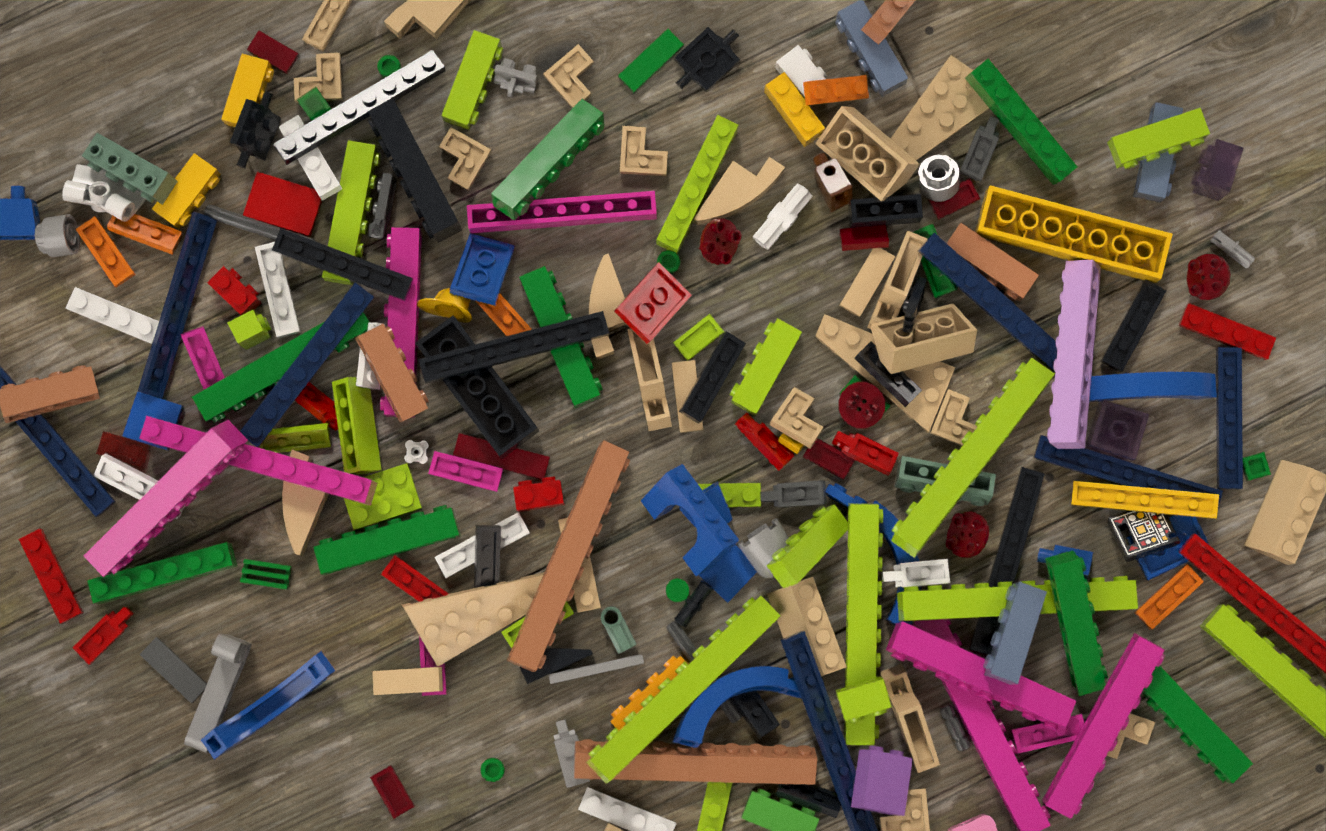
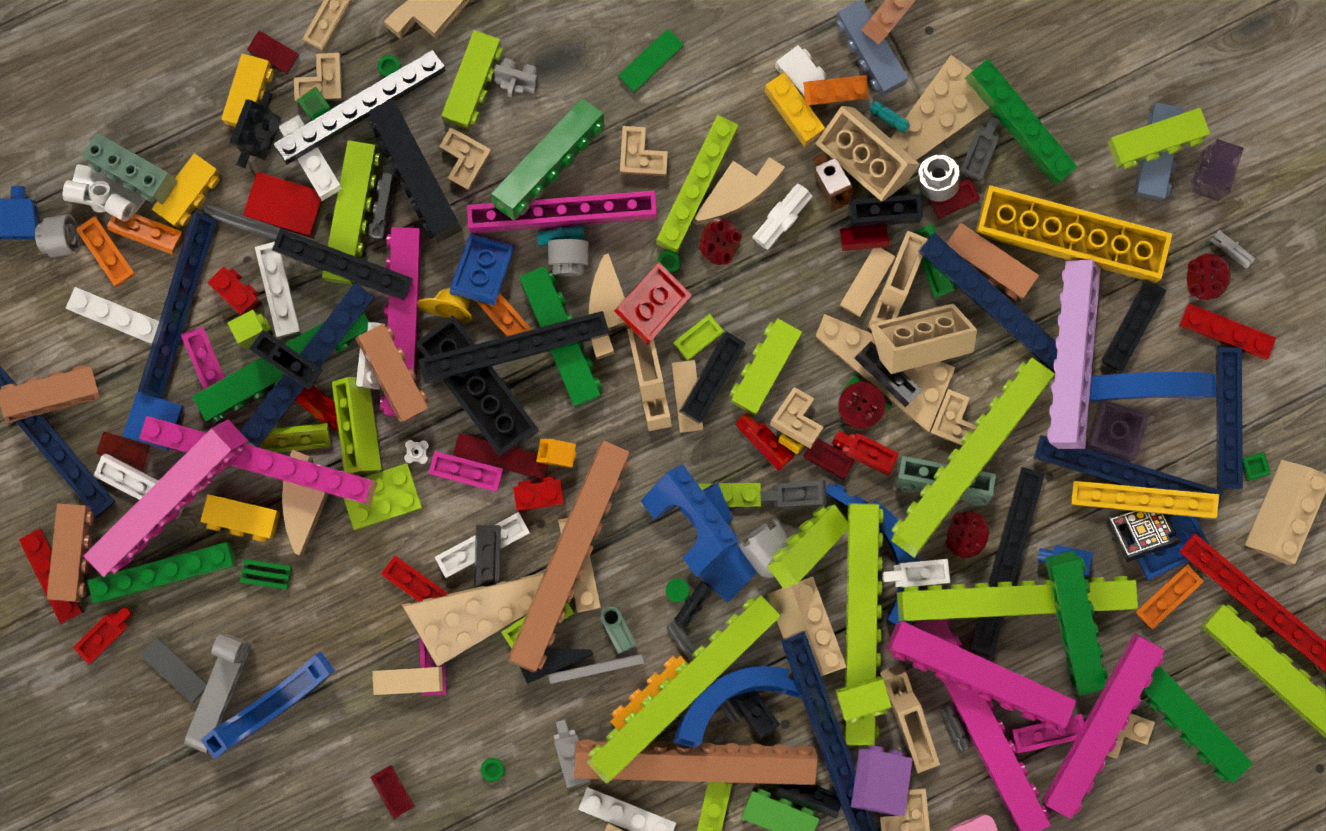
(68, 550): none -> nougat brick
(240, 518): none -> yellow brick
(285, 359): none -> black slope
(386, 541): green brick -> none
(556, 453): none -> light orange brick
(564, 75): tan plate -> none
(568, 257): none -> light grey piece
(574, 232): none -> teal pin
(707, 59): black plate -> none
(889, 117): none -> teal axle
(913, 303): black hinge -> none
(1014, 633): sand blue brick -> none

